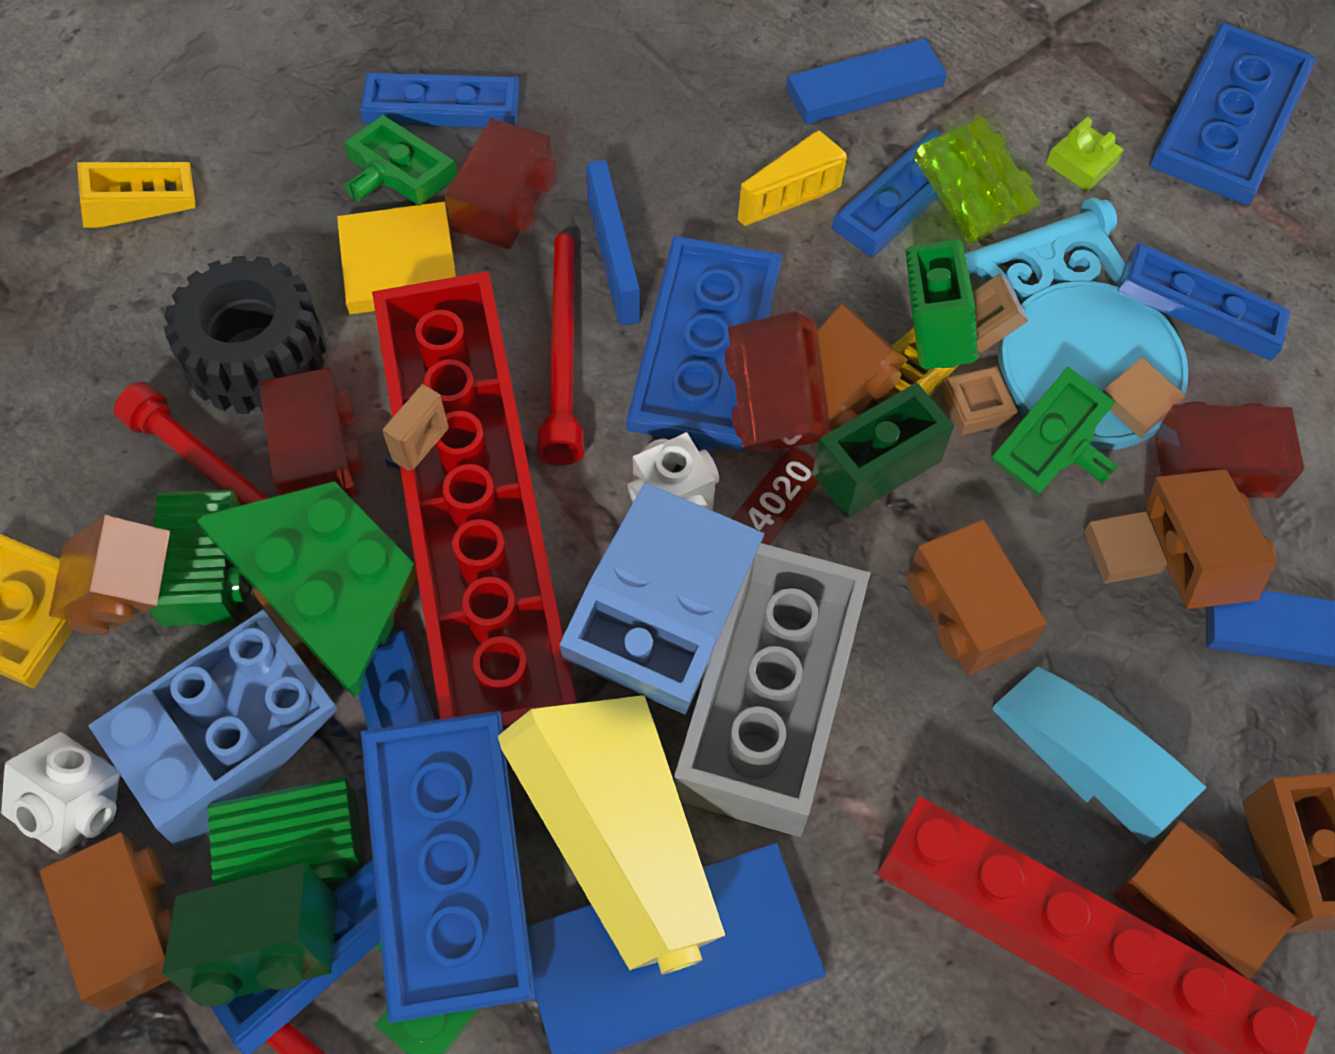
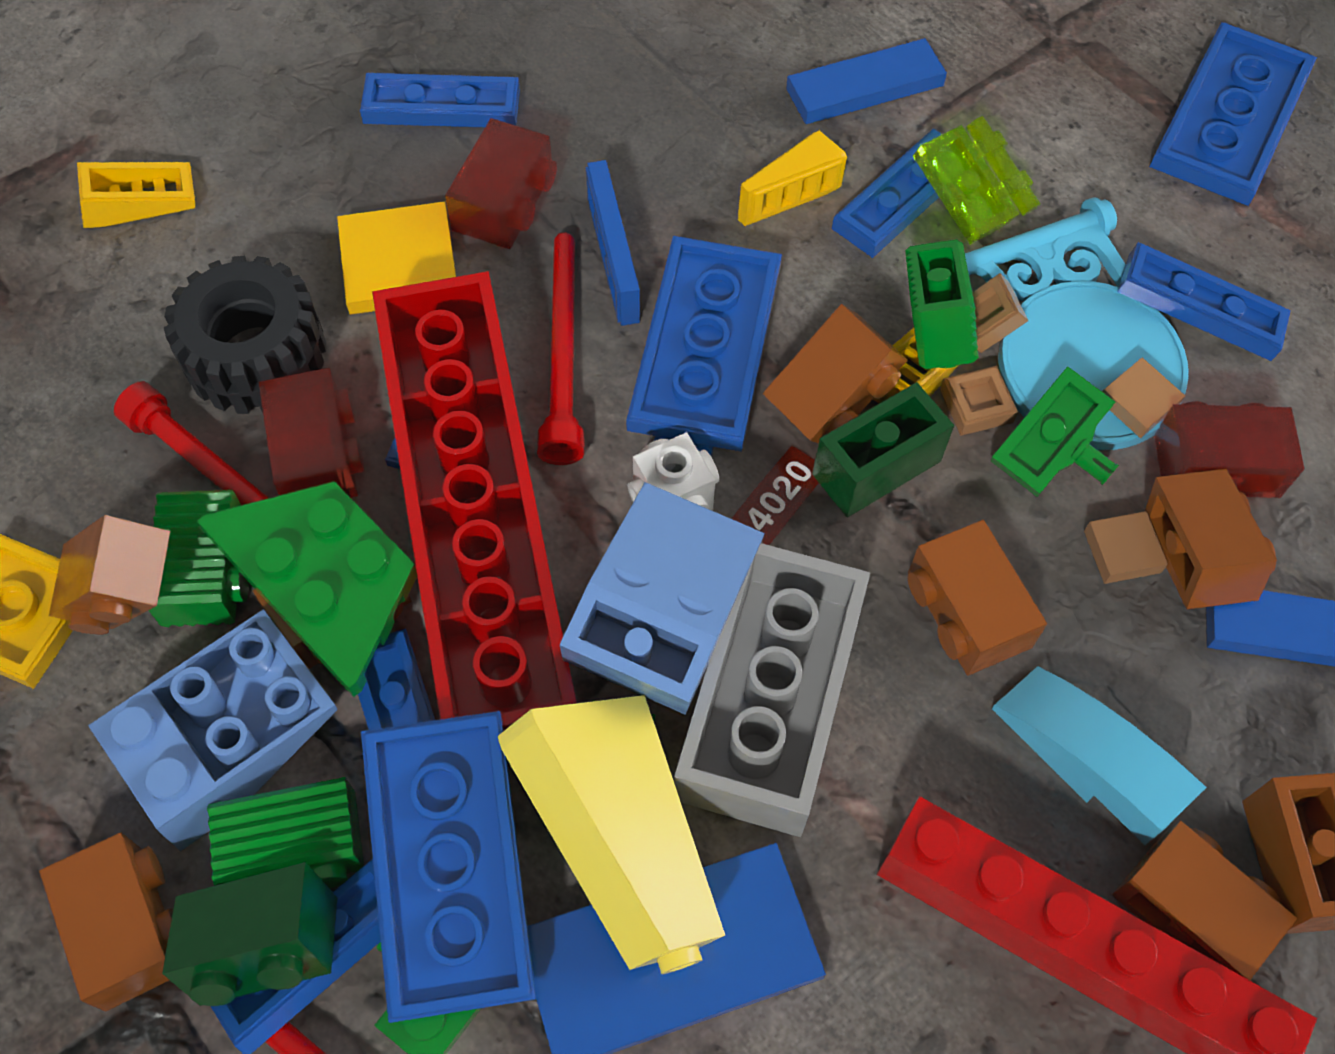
(60, 793): white brick -> none
(397, 161): green plate -> none
(416, 428): medium nougat tile -> none
(777, 382): clear red brick -> none
(1085, 155): lime tile -> none

